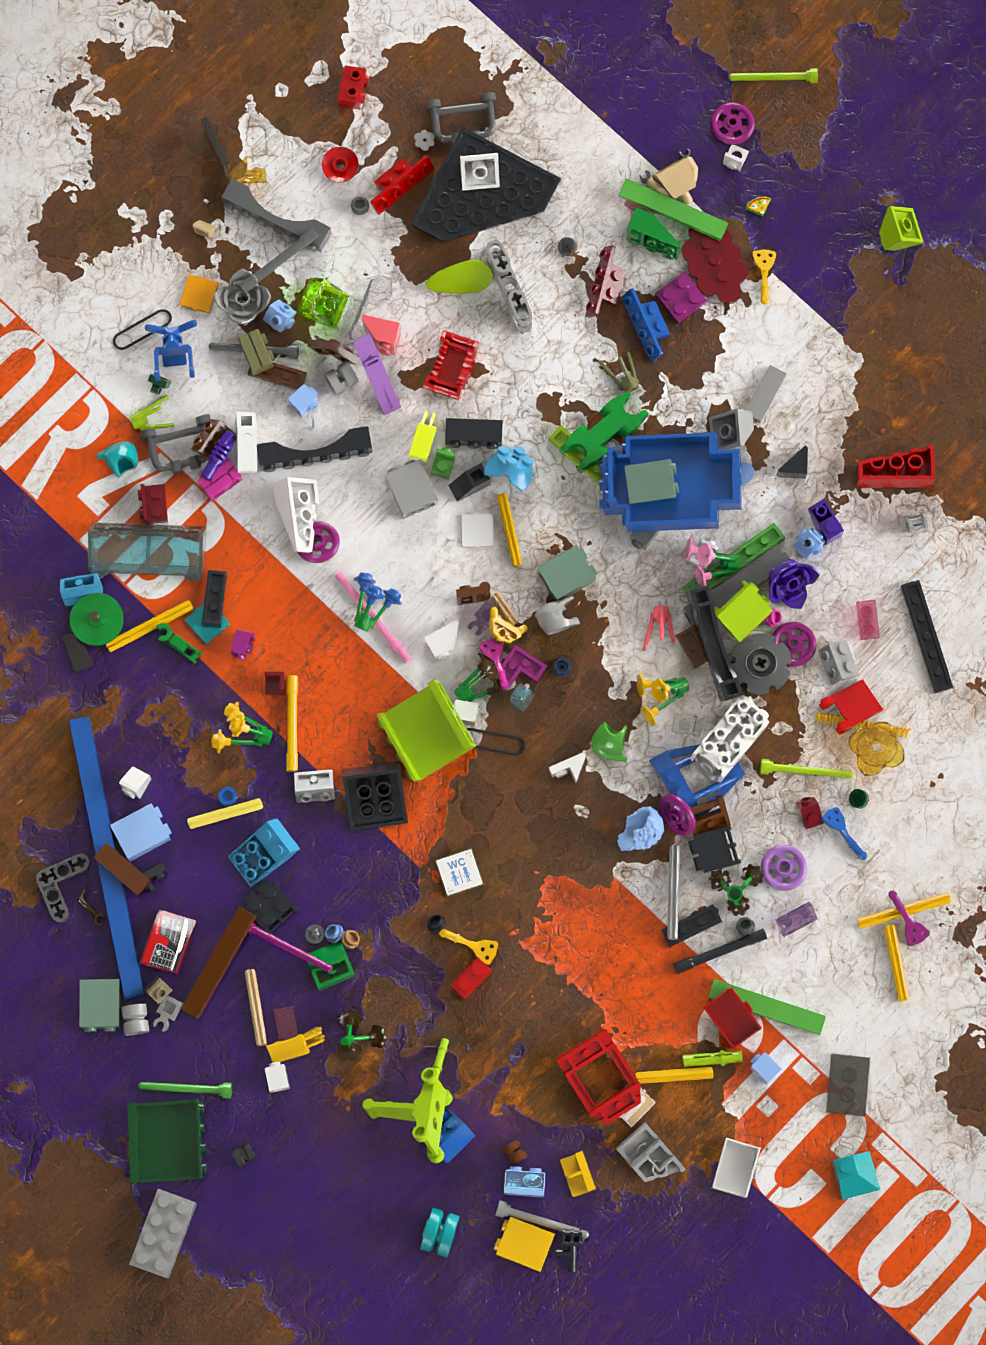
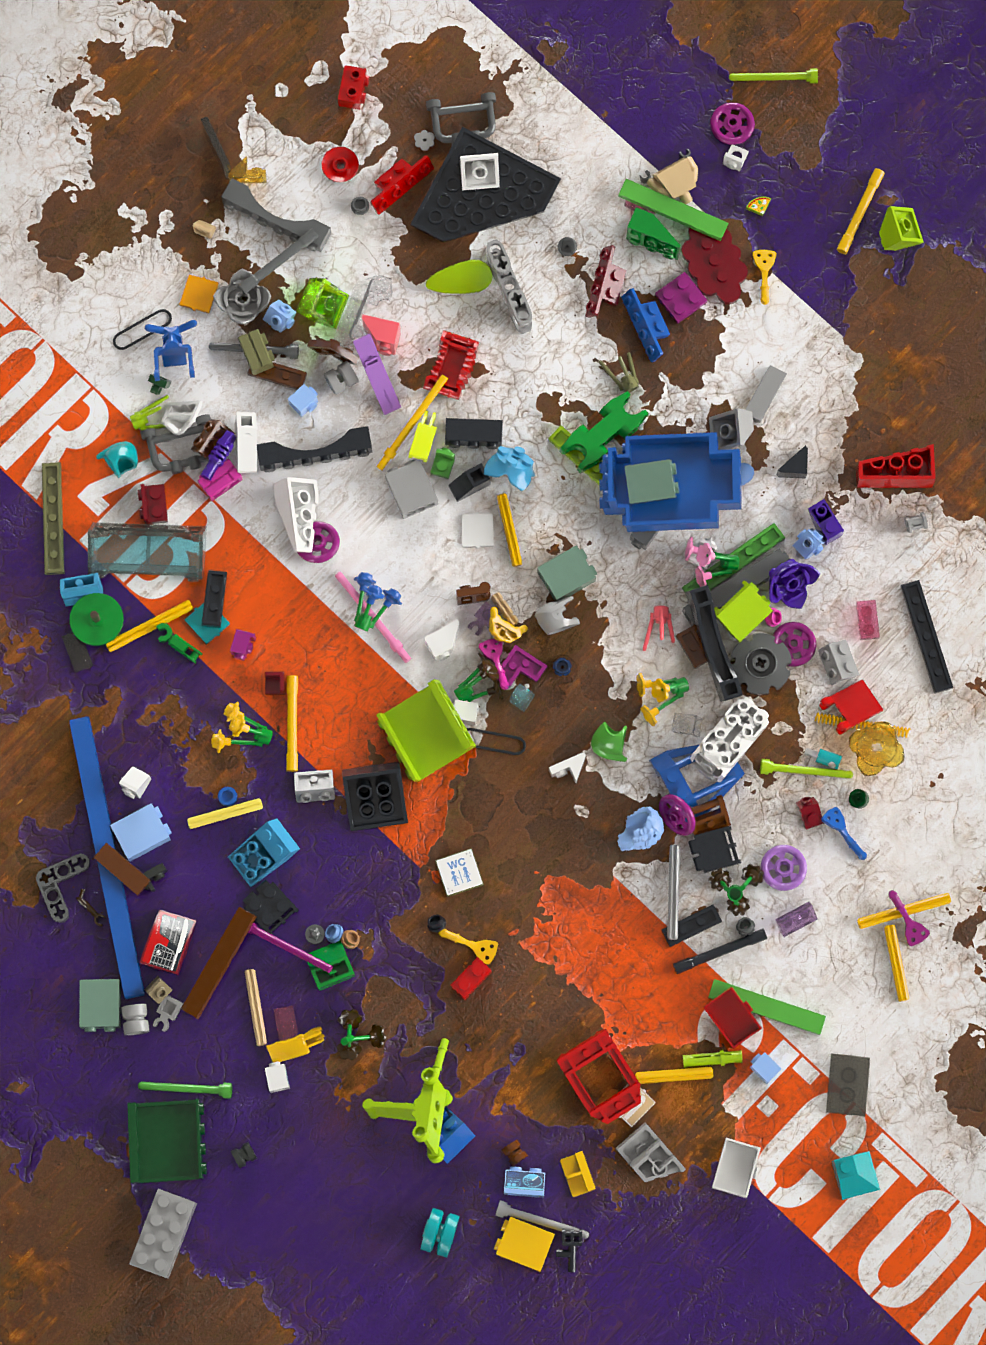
(53, 518): none -> olive tile
(180, 416): none -> white slope
(390, 452): none -> yellow bar
(825, 757): none -> teal piece
(873, 184): none -> yellow piece

